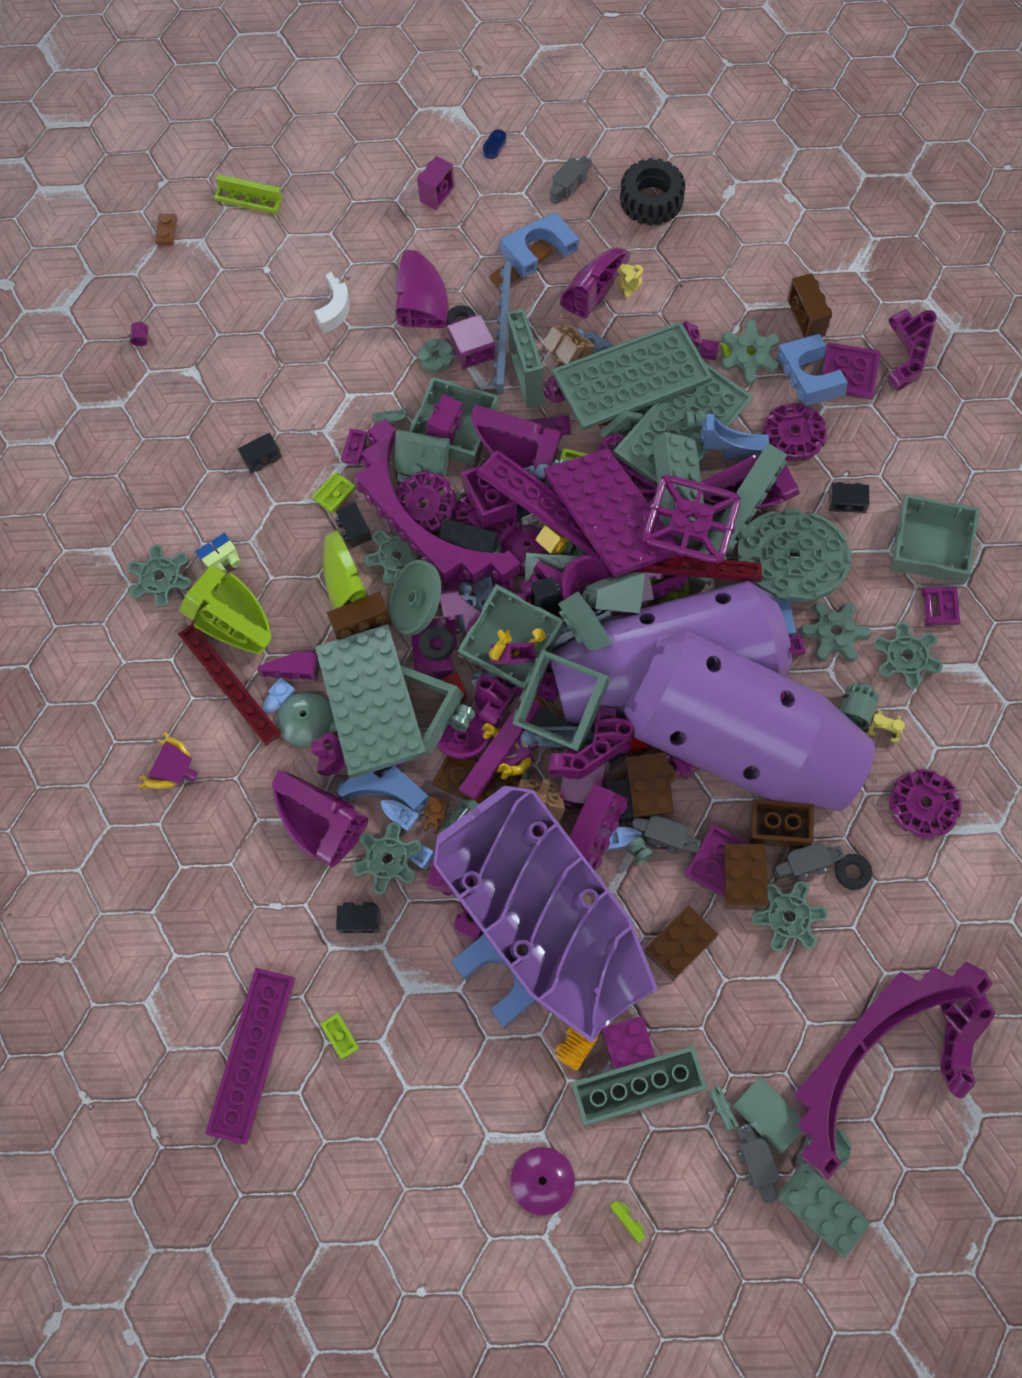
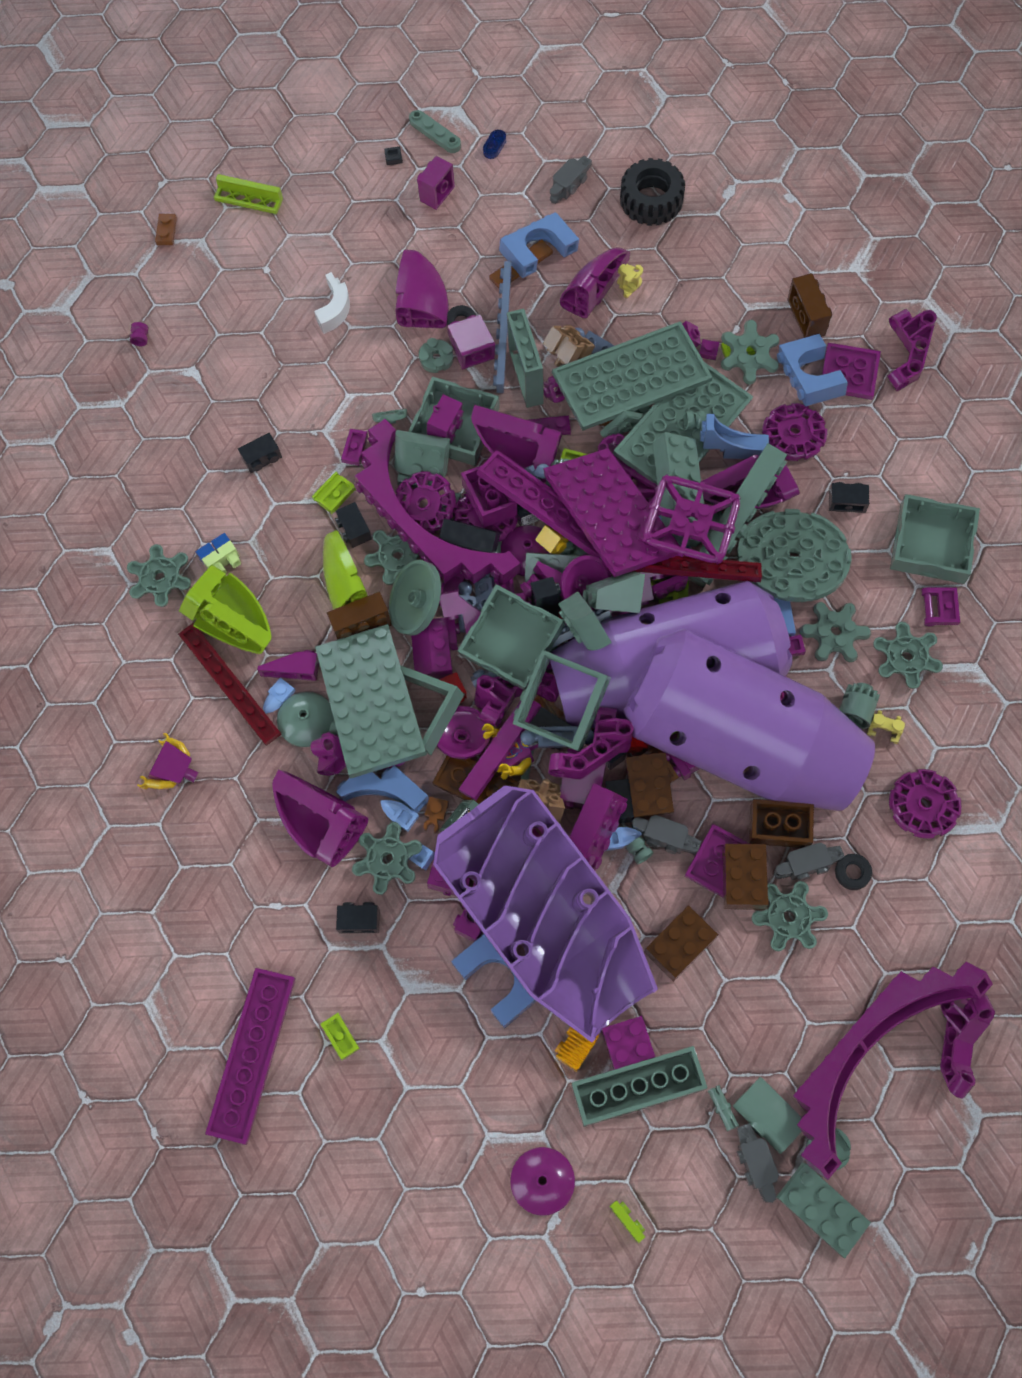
(393, 155): none -> black tile
(435, 131): none -> sand green plate
(436, 655): black tyre -> none
(461, 719): sand green wheel -> none
(508, 653): torso -> none

